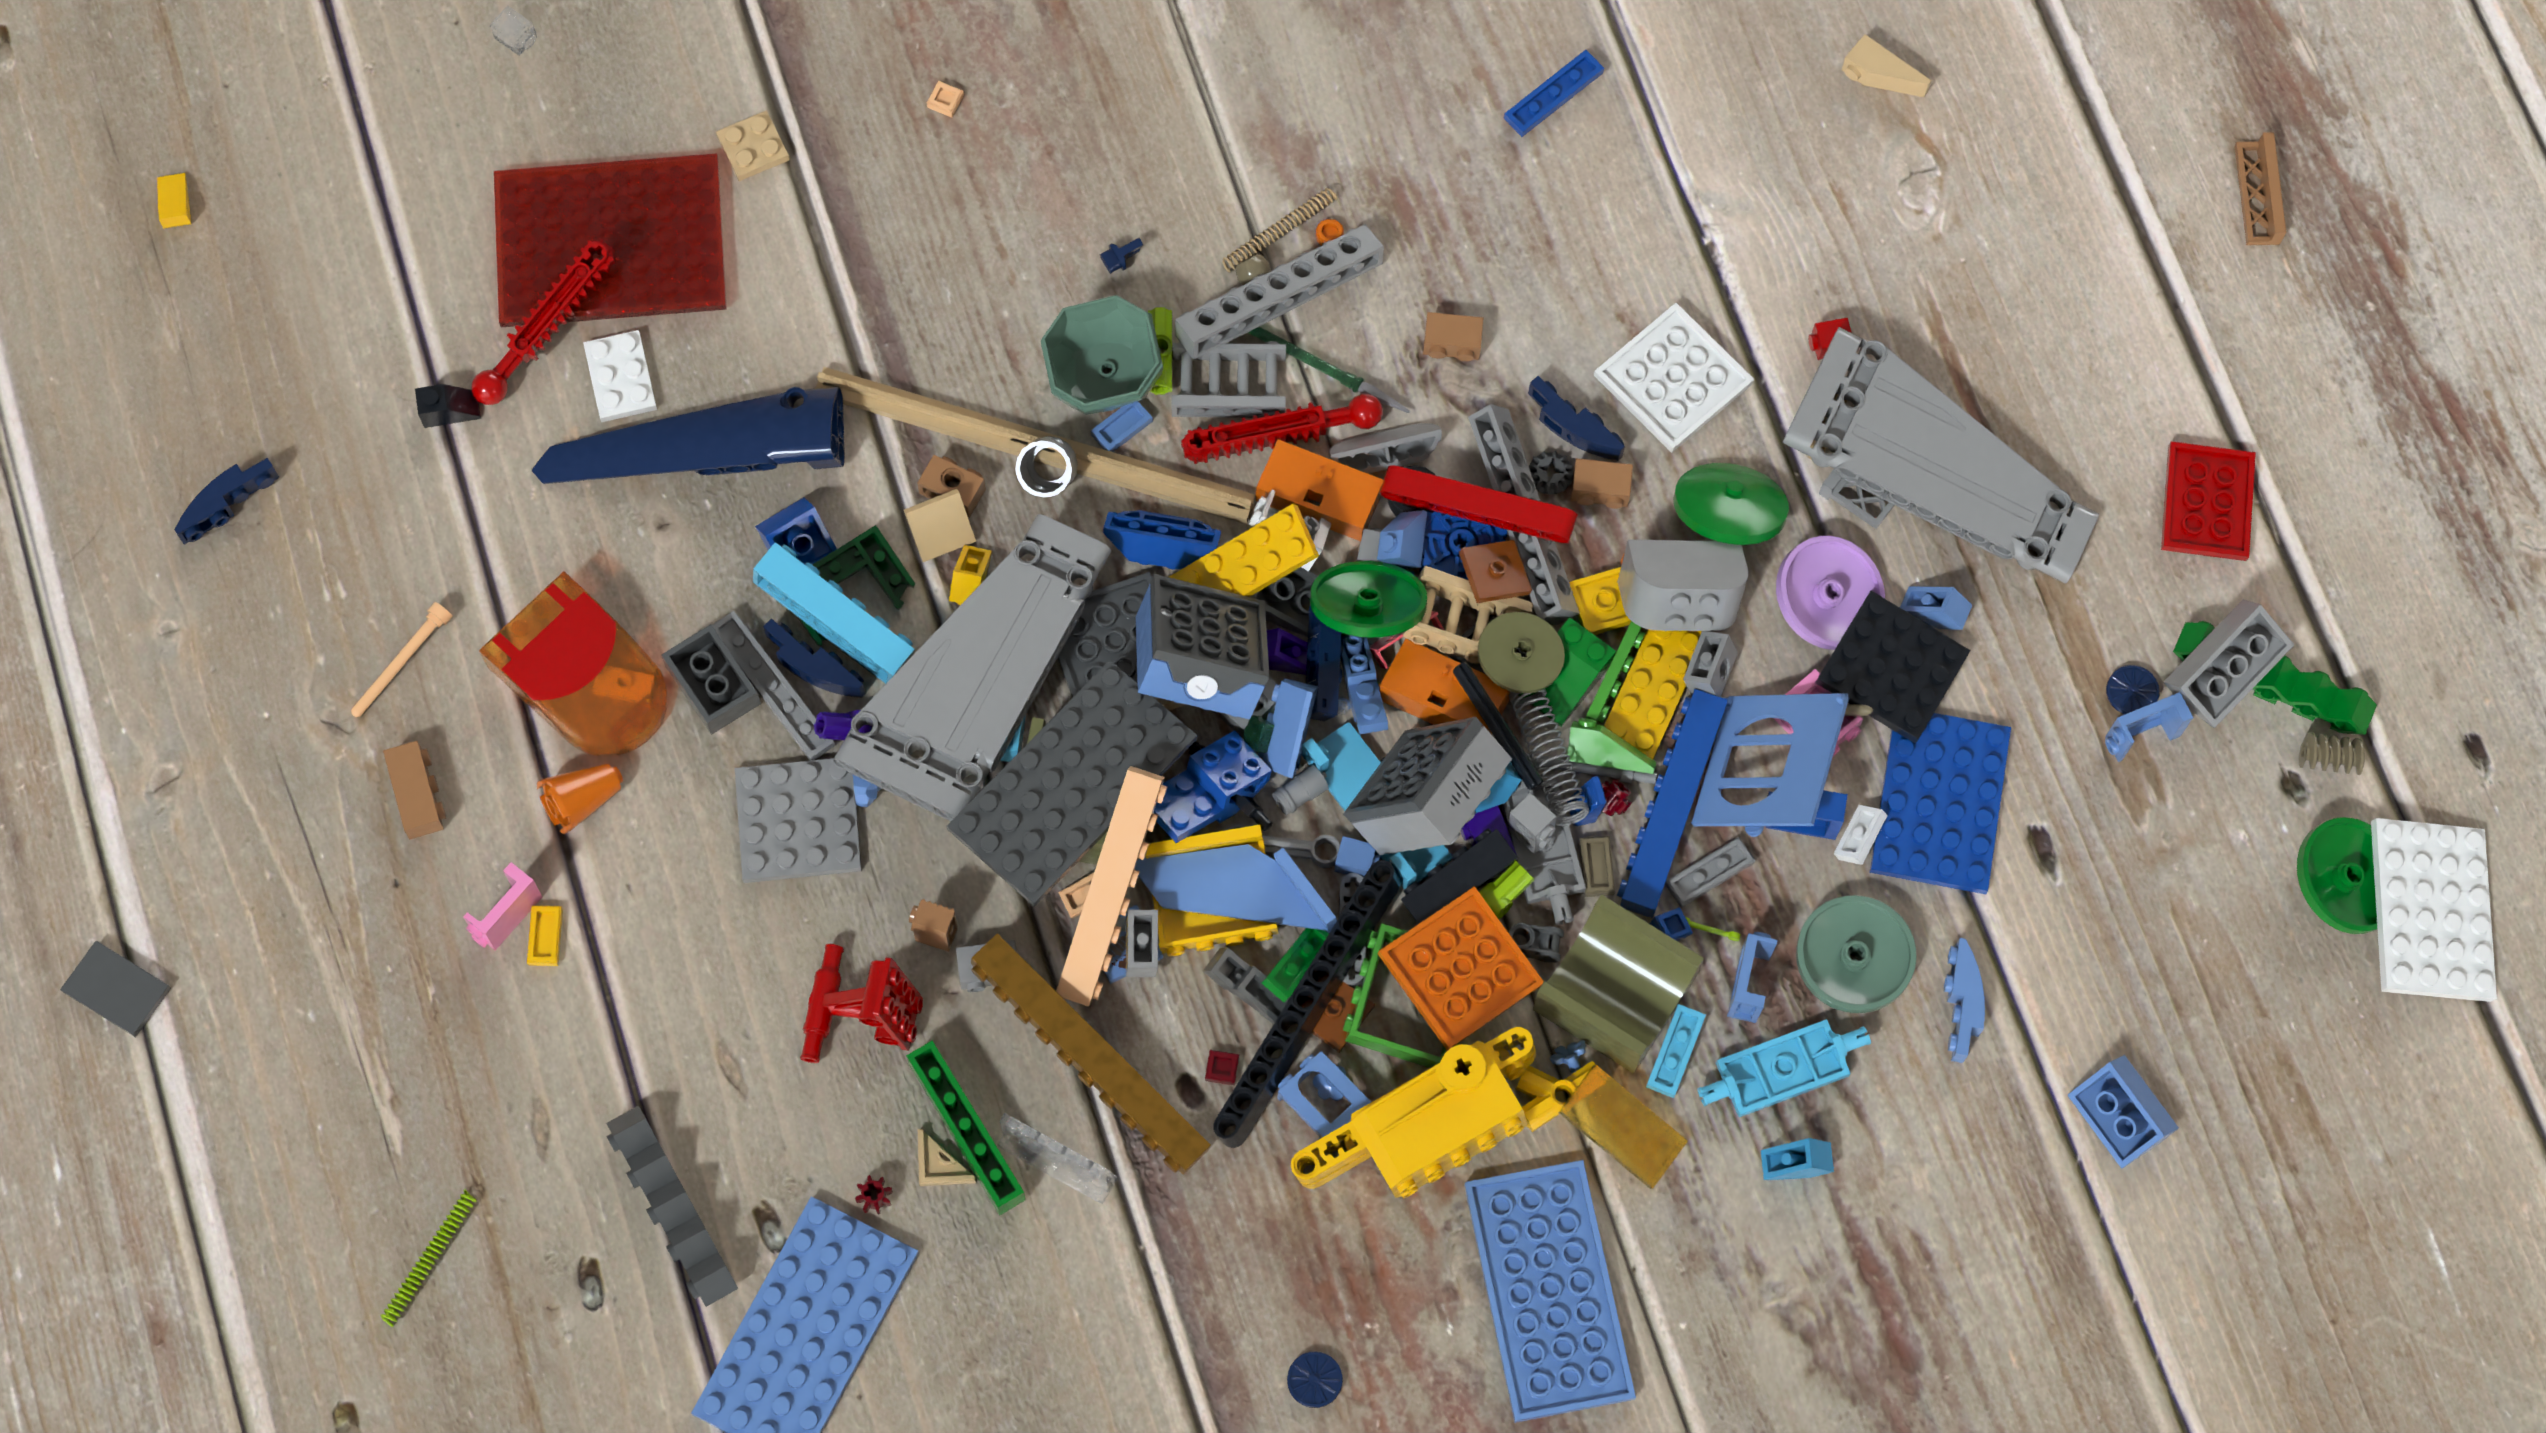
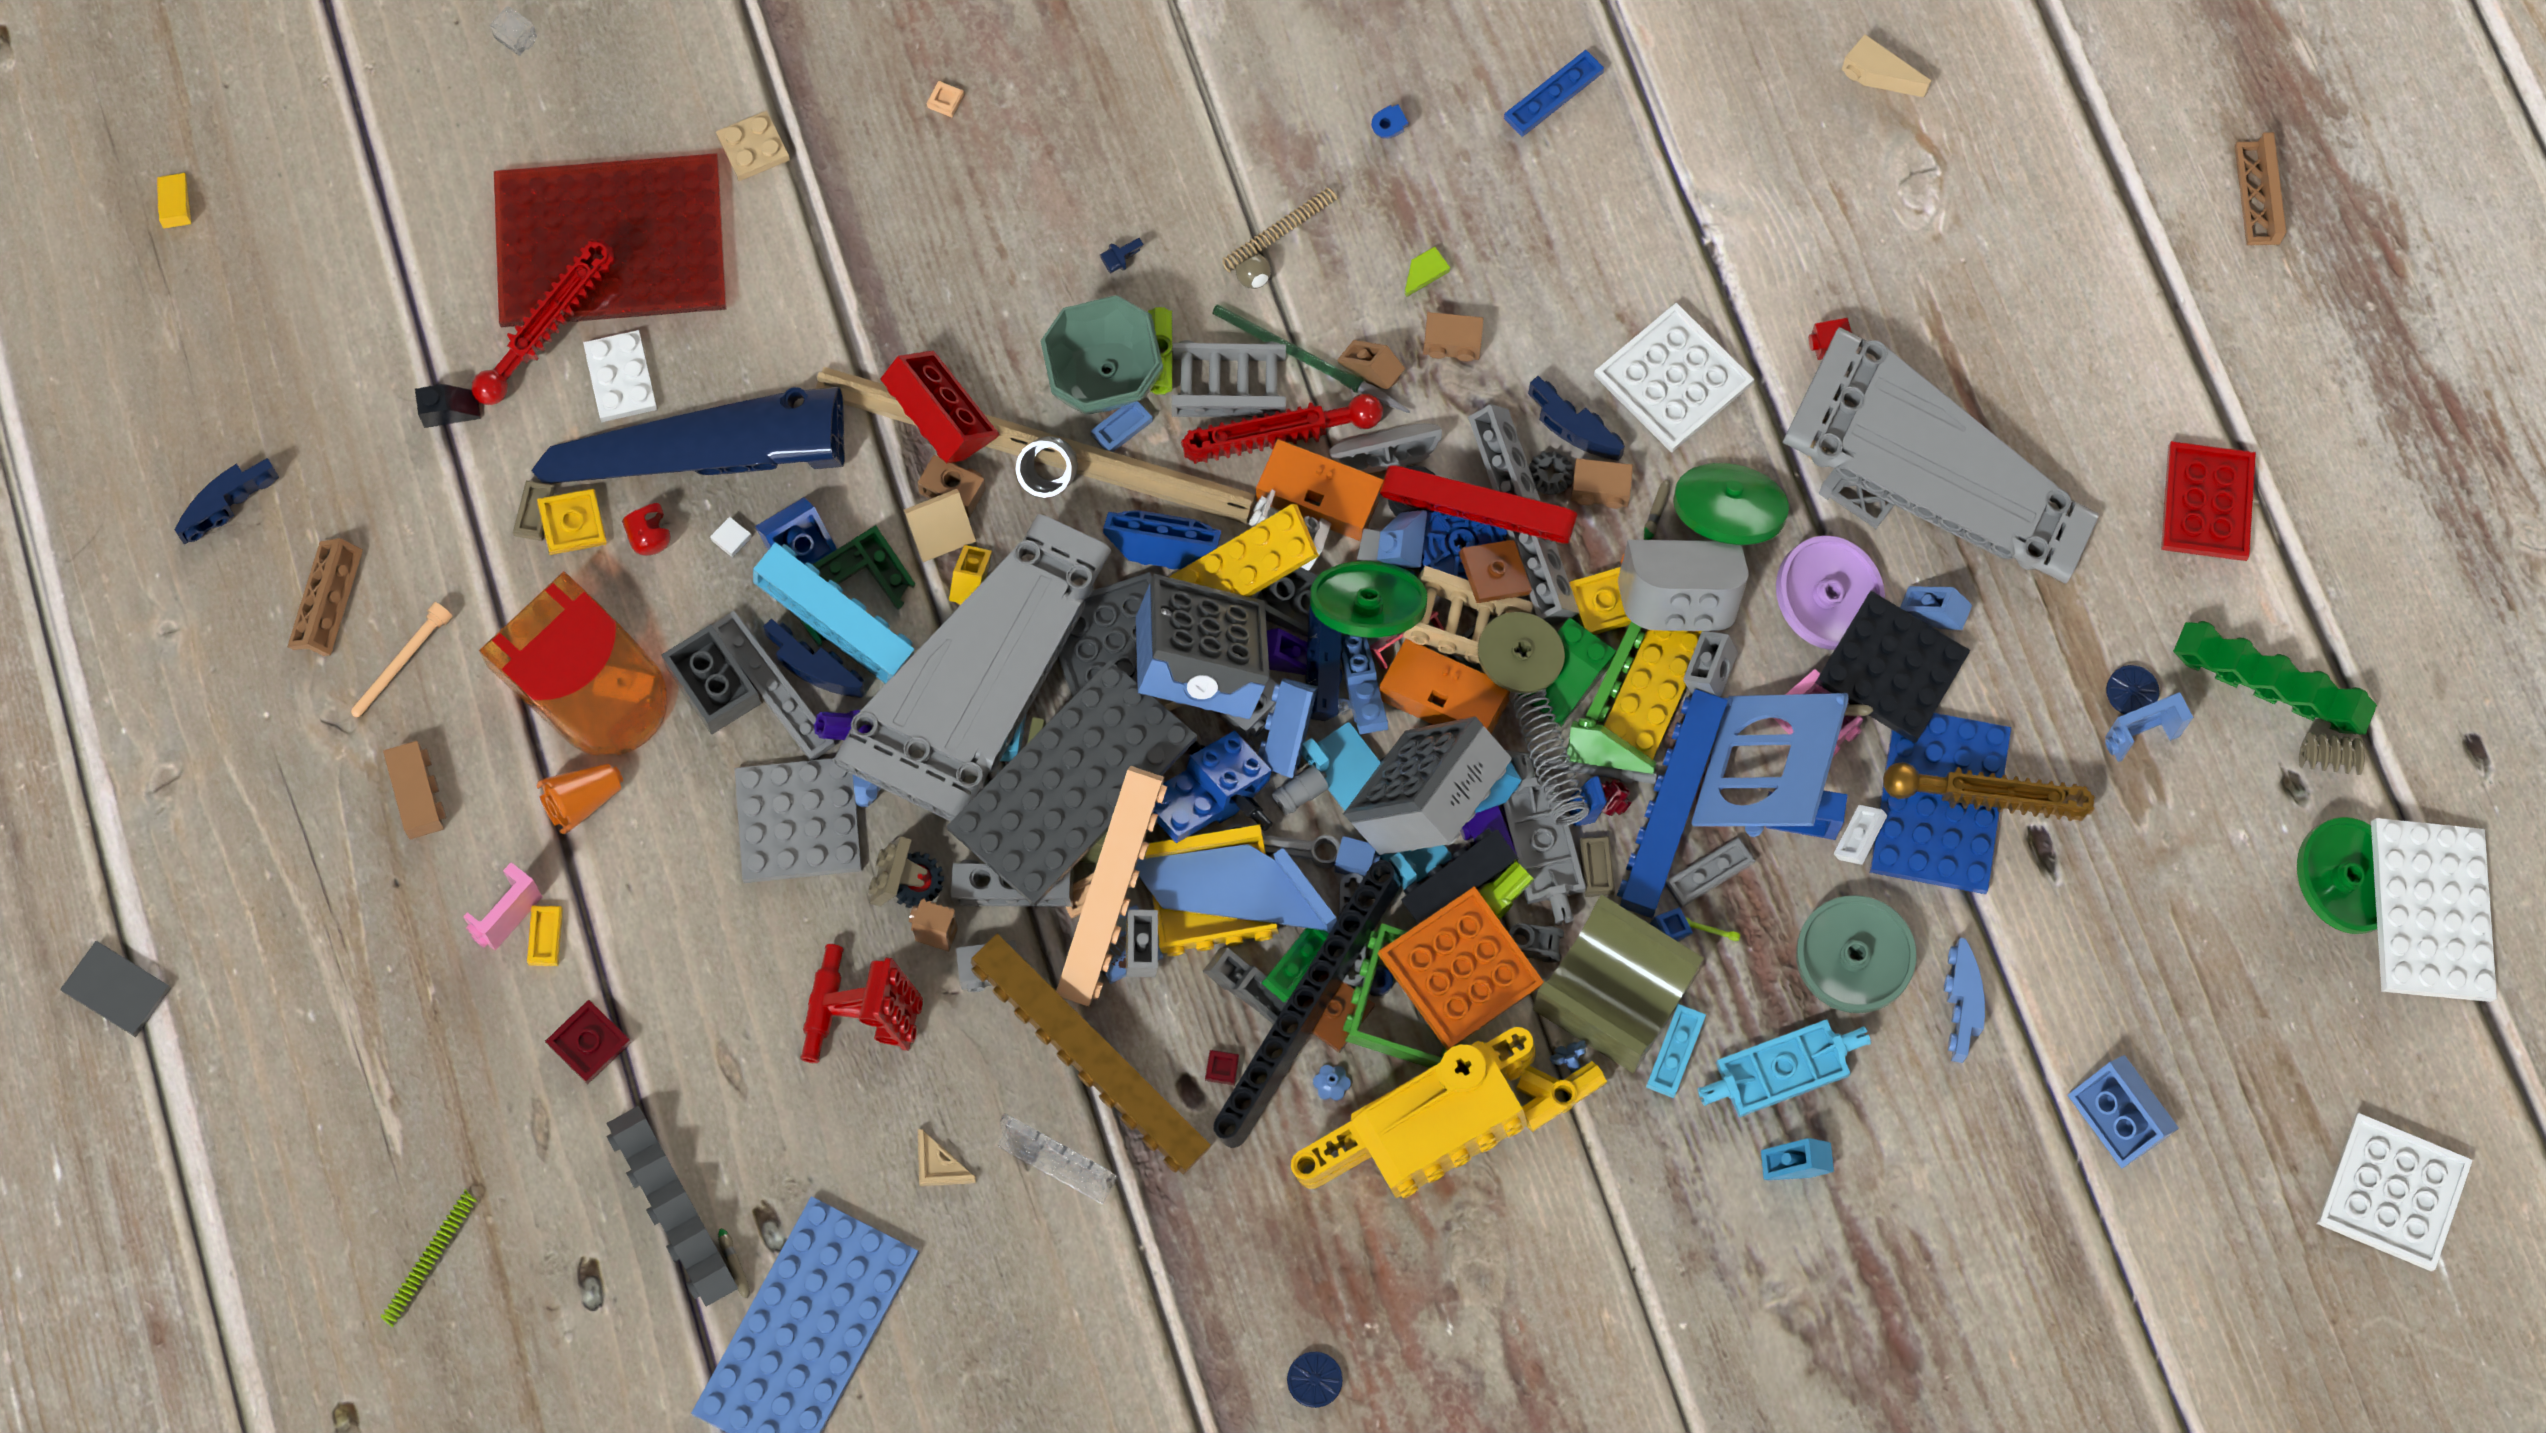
(327, 597): none -> medium nougat fence
(528, 519): none -> dark tan tile
(571, 521): none -> yellow tile
(588, 1041): none -> dark red plate
(646, 536): none -> red helmet
(730, 537): none -> white tile
(733, 1262): none -> dark tan piece
(865, 1197): dark red gear -> none
(905, 876): none -> dark tan plate
(938, 405): none -> red slope
(966, 1128): green brick -> none
(996, 893): none -> light grey brick
(1258, 733): clear green plate -> none
(1279, 291): light grey brick -> none
(1292, 1096): medium blue panel -> none
(1328, 230): orange tile -> none
(1372, 363): none -> medium nougat slope
(1382, 981): none -> dark blue tile
(1389, 122): none -> blue piece
(1425, 270): none -> lime tile
(1497, 725): black axle -> none
(1532, 824): light grey brick -> none
(1549, 1291): medium blue plate -> none
(1623, 1126): clear yellow tile -> none
(1651, 526): none -> dark tan piece
(1744, 1004): medium blue panel -> none
(1903, 781): none -> pearl gold gear
(2229, 662): light grey slope -> none
(2395, 1192): none -> white plate

